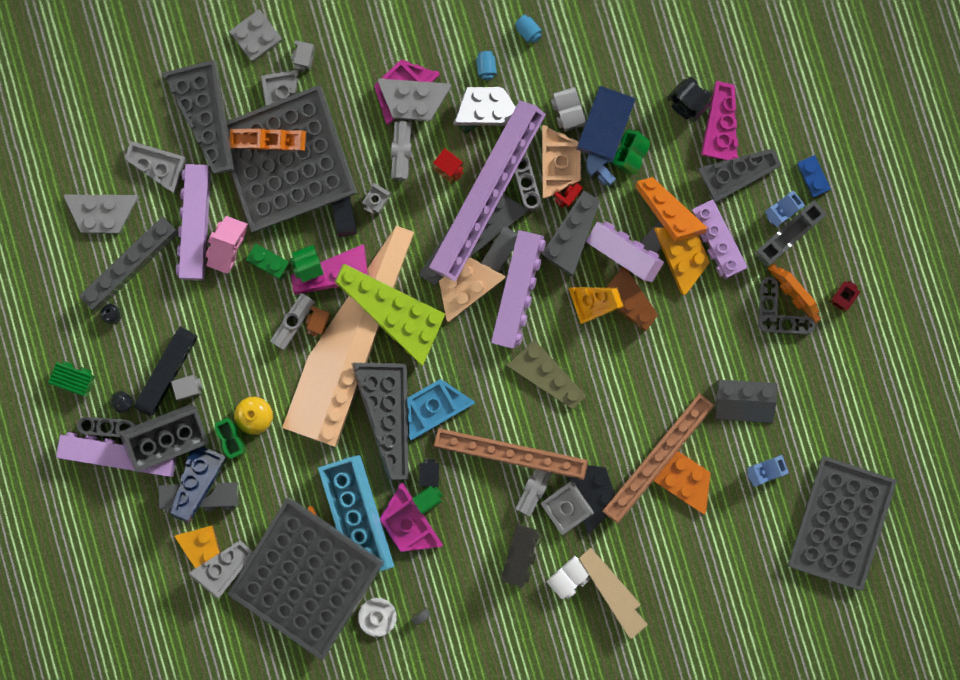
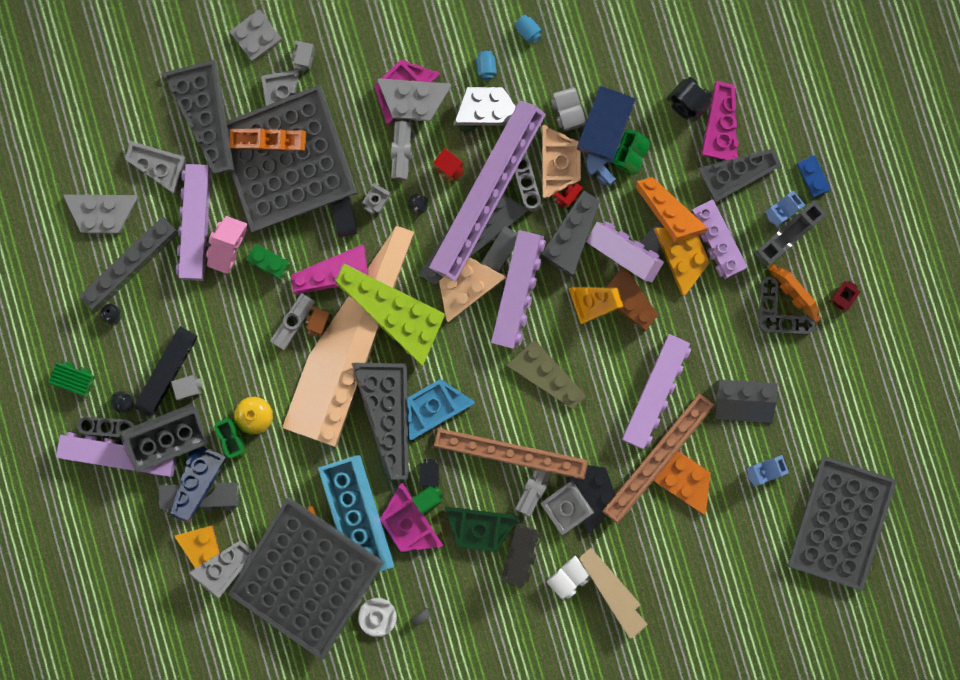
(306, 263): green brick -> none
(418, 204): none -> black piece
(480, 528): none -> dark green wing
(656, 391): none -> lavender brick

